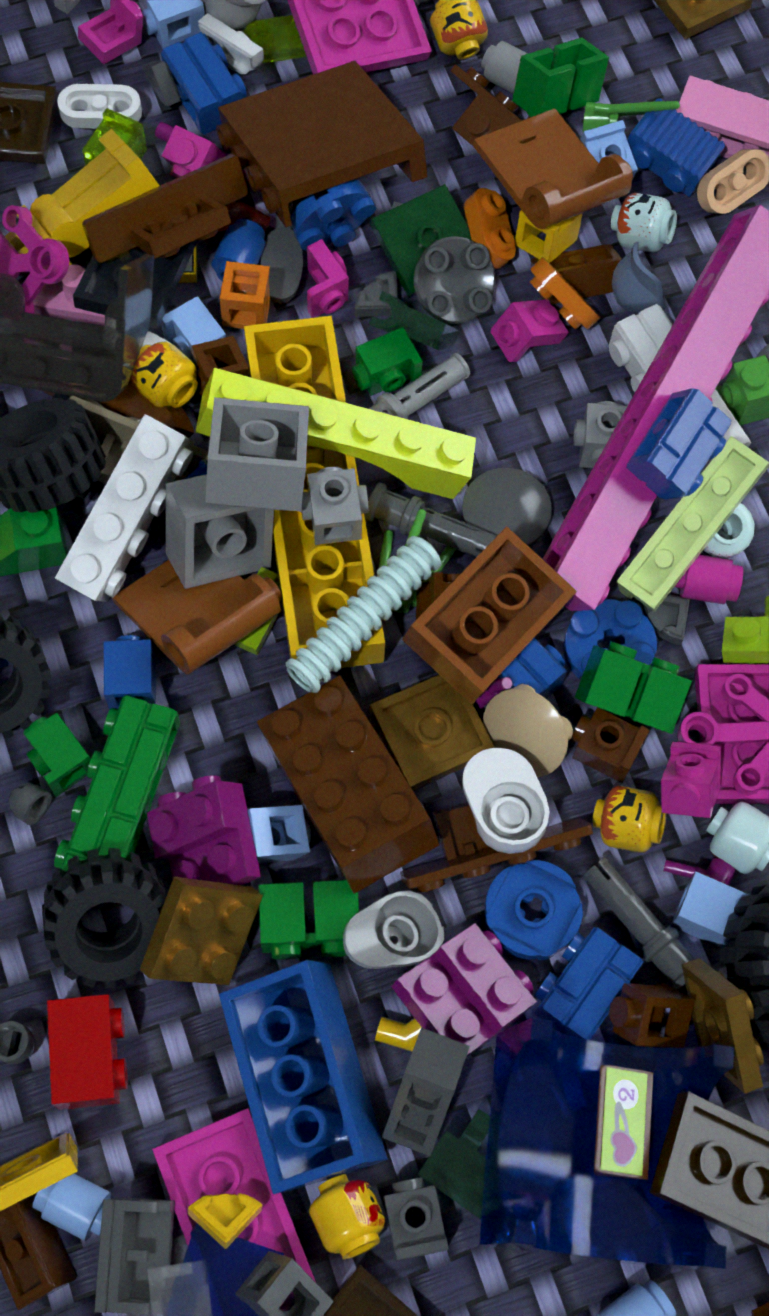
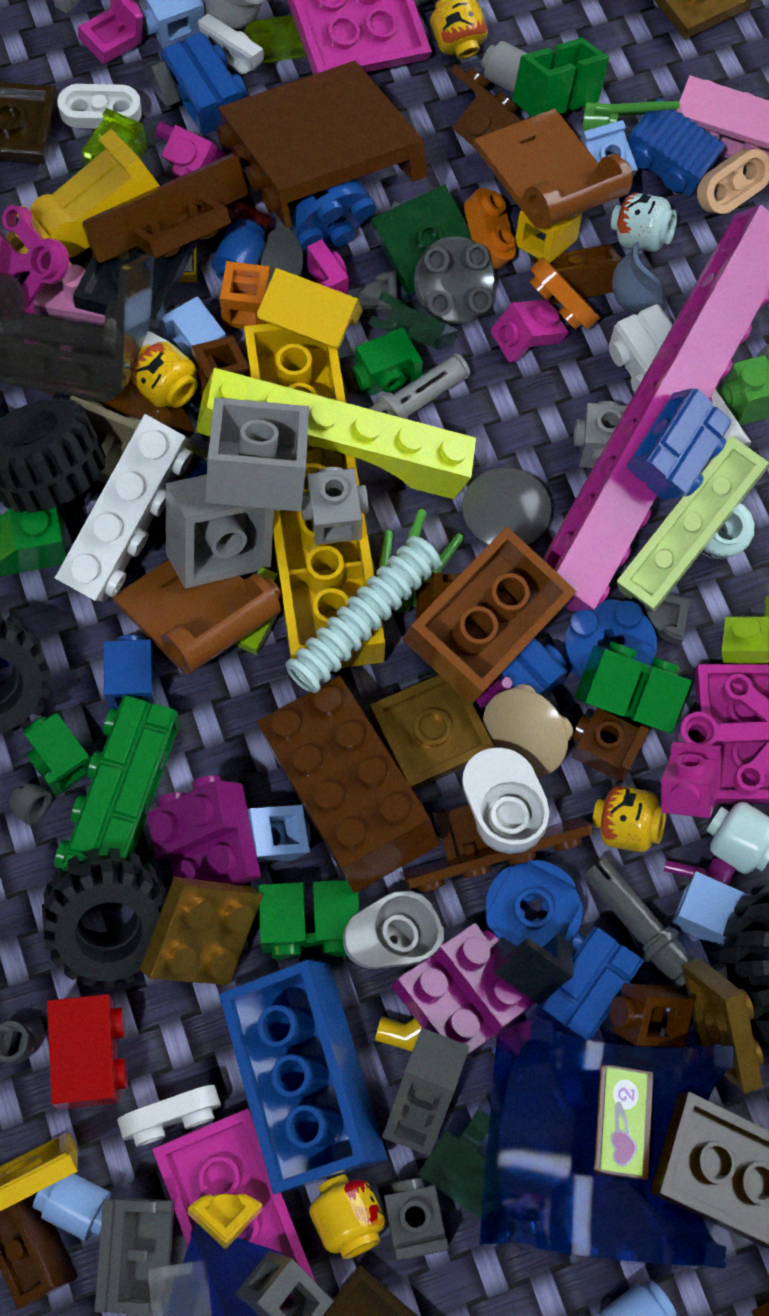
(149, 1122): none -> white plate
(308, 308): none -> yellow panel
(444, 529): dark grey pin -> none
(533, 968): none -> black panel
(711, 580): dark pink brick -> none

